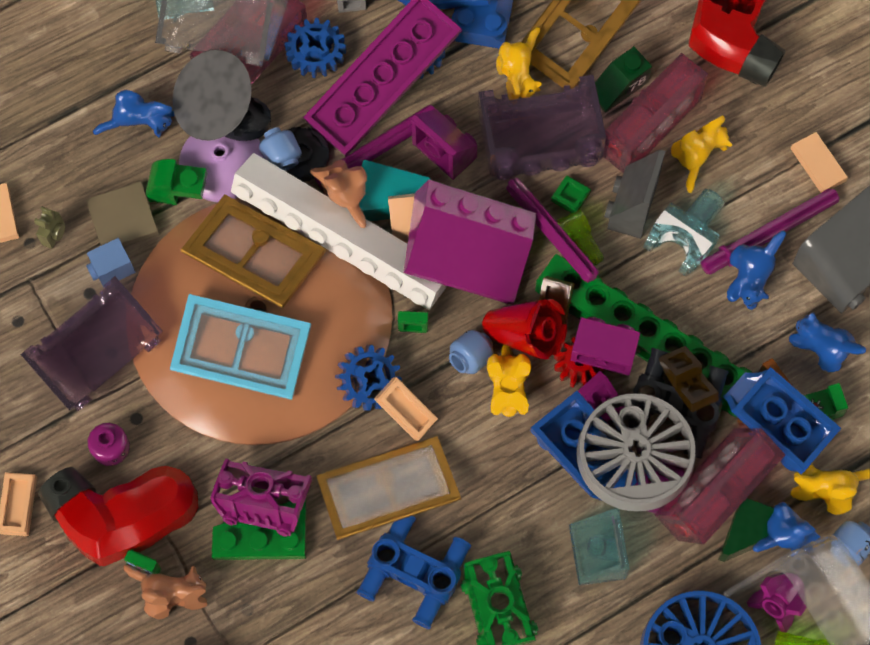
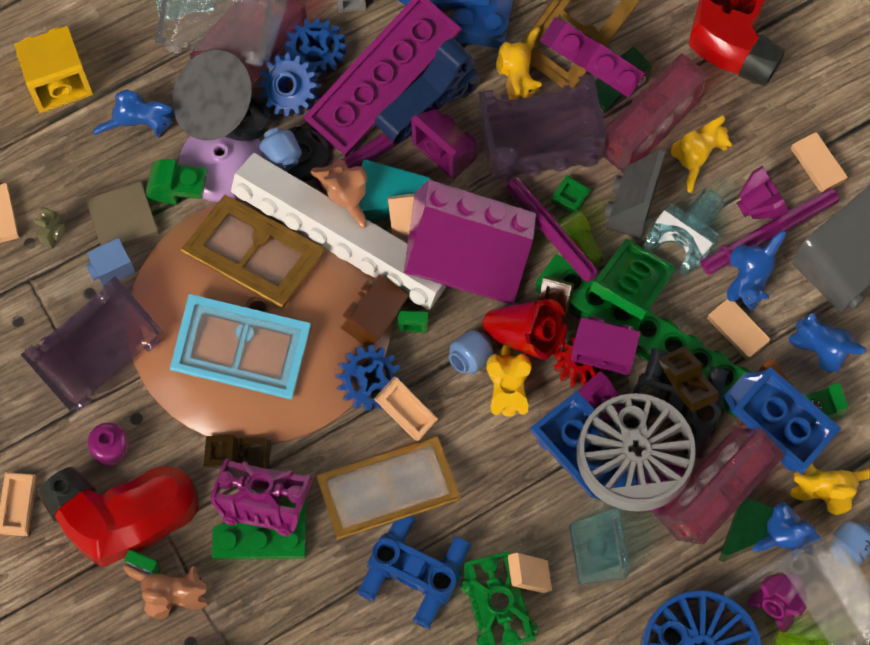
(52, 69): none -> yellow slope
(251, 450): none -> dark brown slope
(276, 82): none -> blue gear
(374, 310): none -> reddish brown brick
(444, 80): none -> dark blue beam
(529, 573): none -> light nougat tile
(592, 57): none -> magenta arch
(633, 279): none -> green plate
(738, 329): none -> light nougat tile
(761, 197): none -> magenta brick

